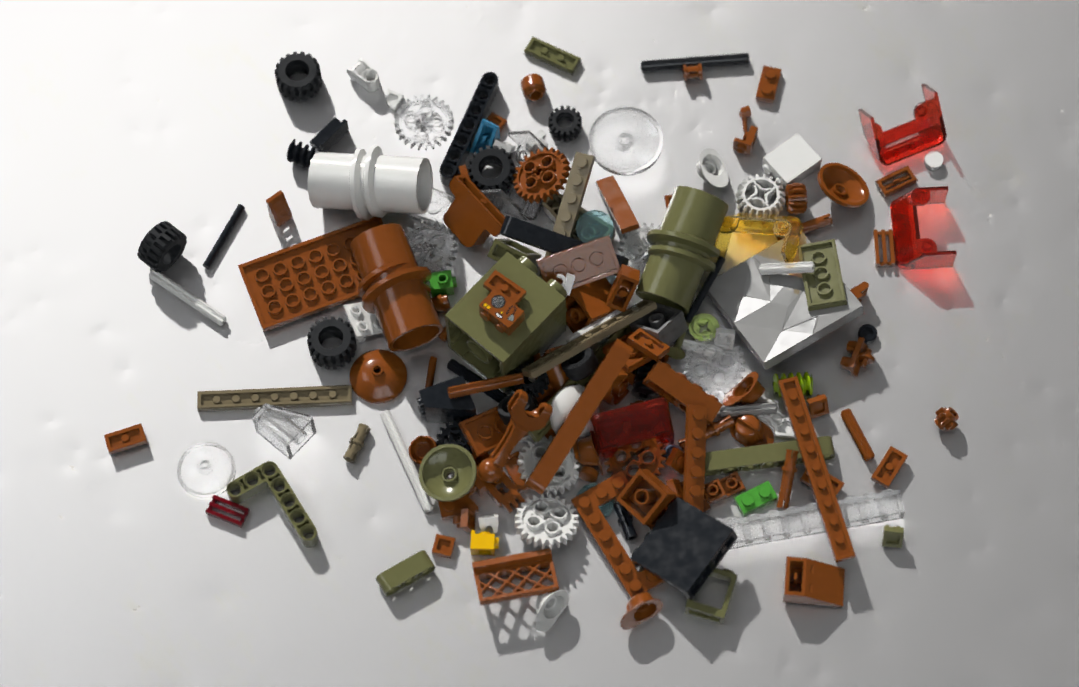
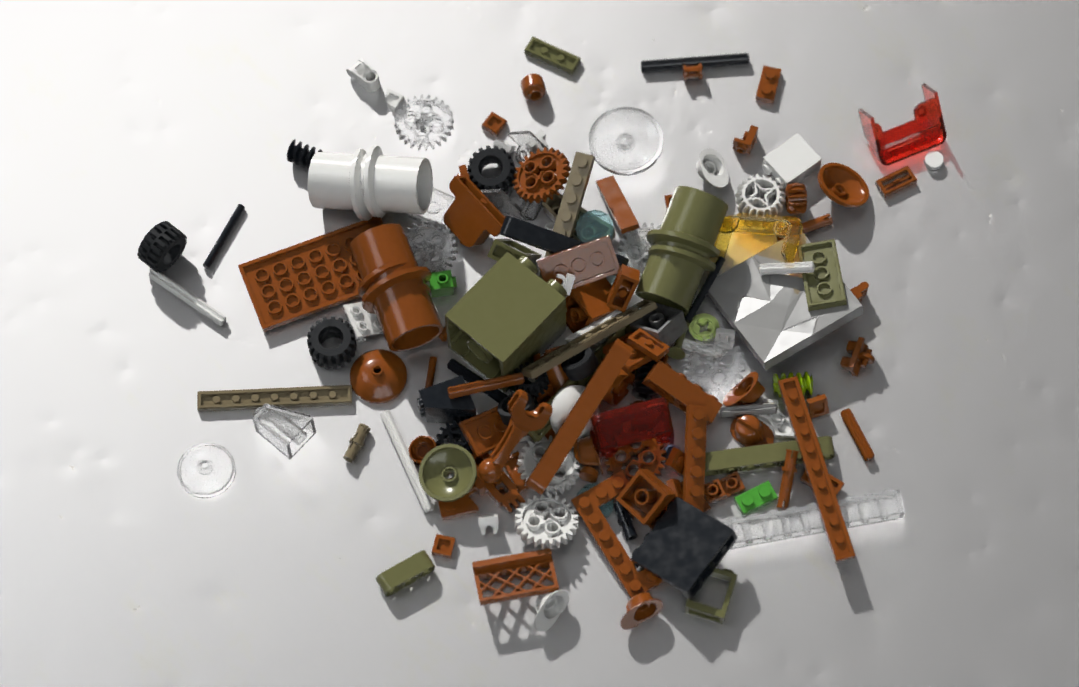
(125, 439): dark orange plate -> none
(212, 504): dark red tile -> none
(278, 208): dark orange slope -> none
(281, 497): olive beam -> none
(298, 64): black tyre -> none
(330, 135): black panel -> none
(441, 302): dark orange cone -> none
(466, 520): dark orange tile -> none
(469, 120): black beam -> none
(483, 543): yellow brick -> none
(485, 136): dark azure slope -> none
(501, 312): dark orange brick -> none
(505, 287): dark orange plate -> none
(565, 133): black tyre -> none
(713, 429): dark orange pin -> none
(745, 112): dark orange hand -> none
(813, 582): dark orange slope -> none
(868, 332): black tile -> none
(883, 233): dark orange tile -> none
(889, 467): dark orange plate -> none
(892, 536): olive tile -> none
(908, 247): clear red windscreen -> none
(946, 418): dark orange gear -> none

